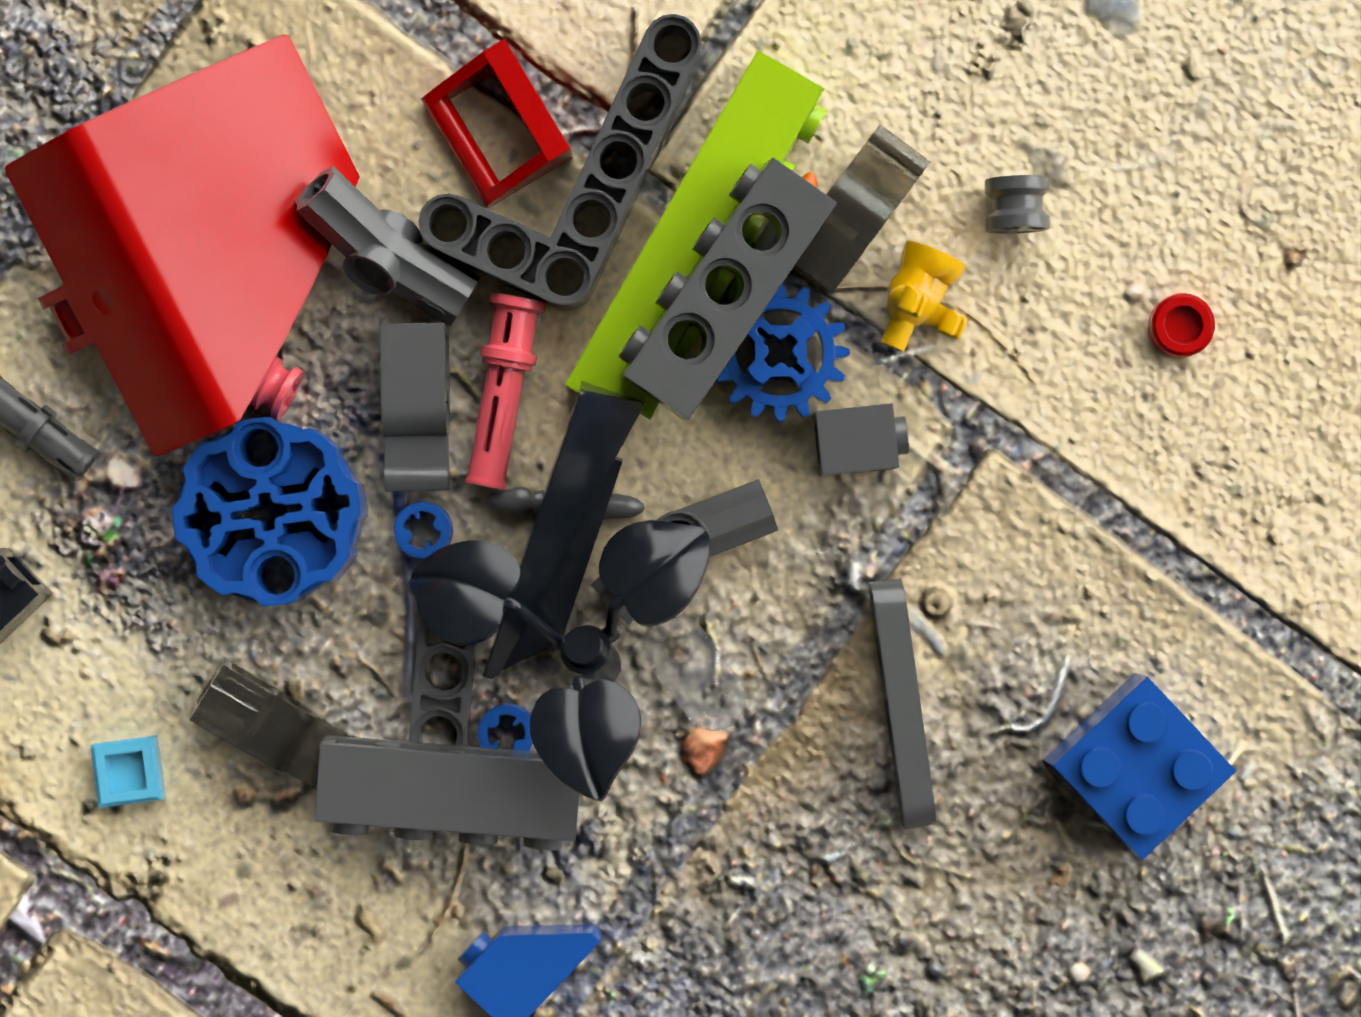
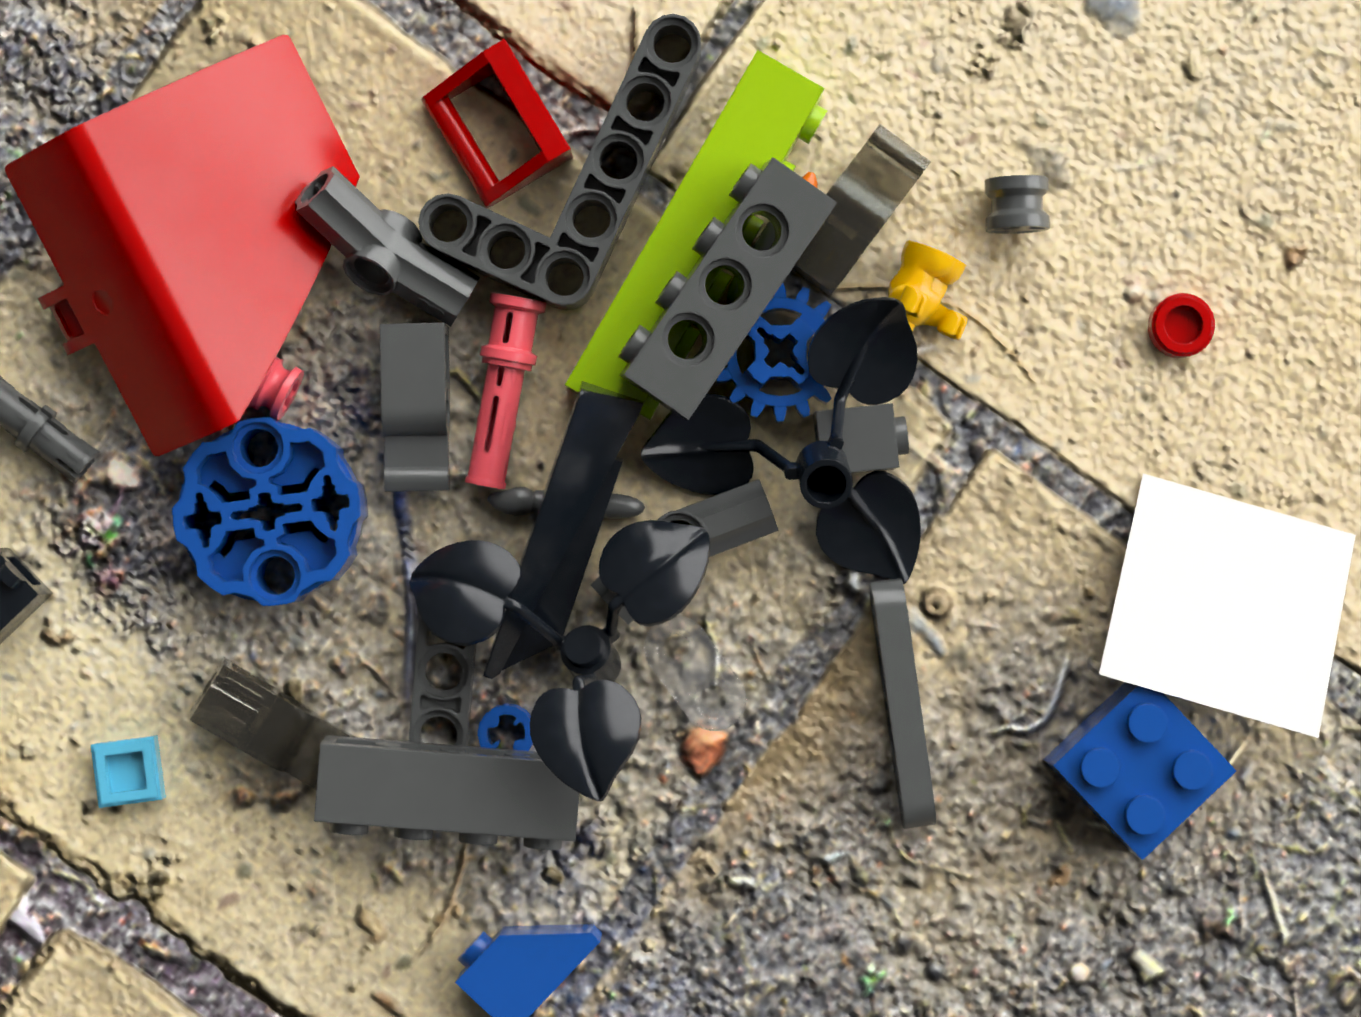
(405, 536): blue bush -> none
(863, 527): none -> black plant
(1228, 605): none -> white sticker

